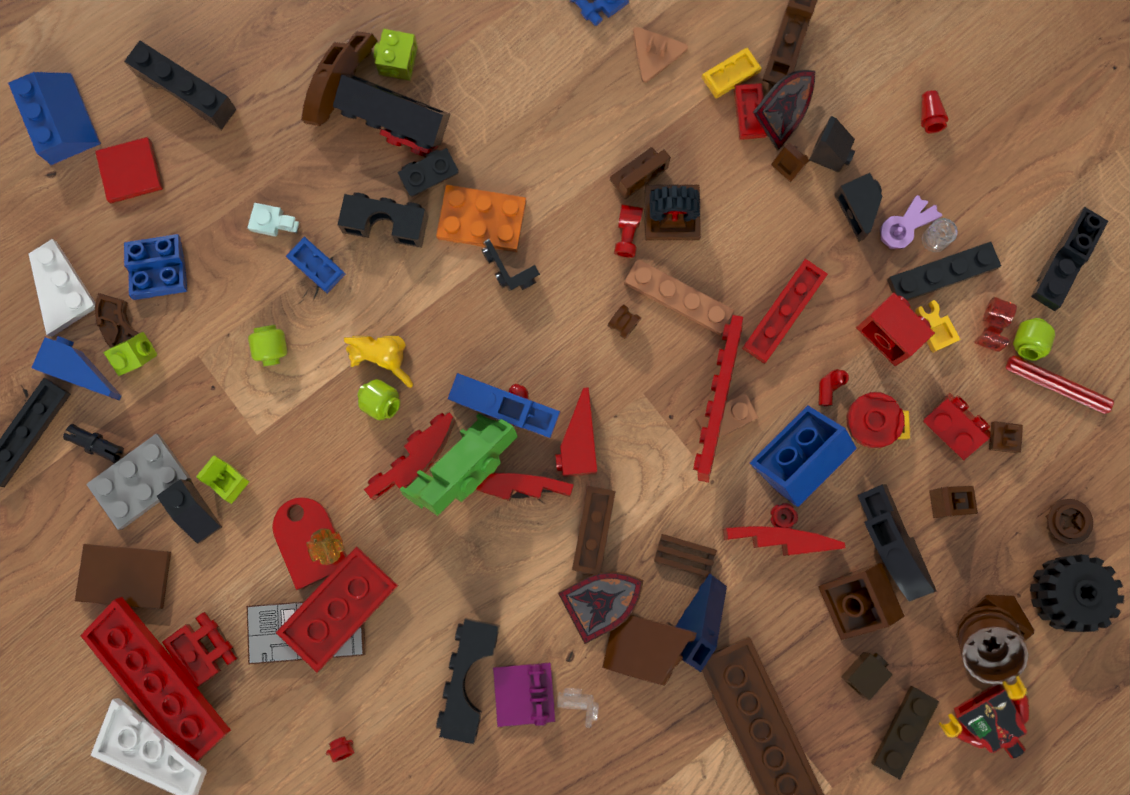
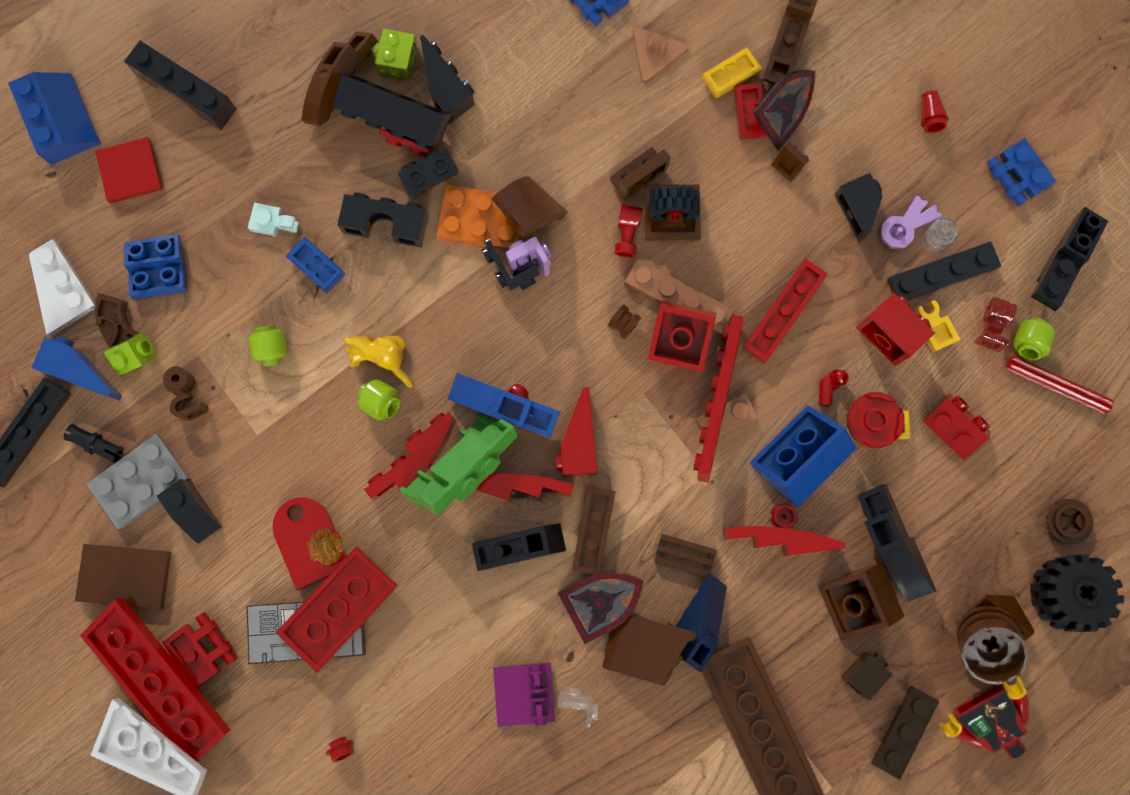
(180, 383): none -> reddish brown leg
(223, 479): lime bracket -> none
(445, 86): none -> black slope
(461, 717): black arch -> none
(519, 546): none -> black slope
(526, 254): none -> lavender bracket
(528, 205): none -> reddish brown slope
(681, 336): none -> red brick
(833, 146): black slope -> none
(953, 501): reddish brown slope -> none
(1005, 437): reddish brown tile -> none
(1025, 167): none -> blue plate

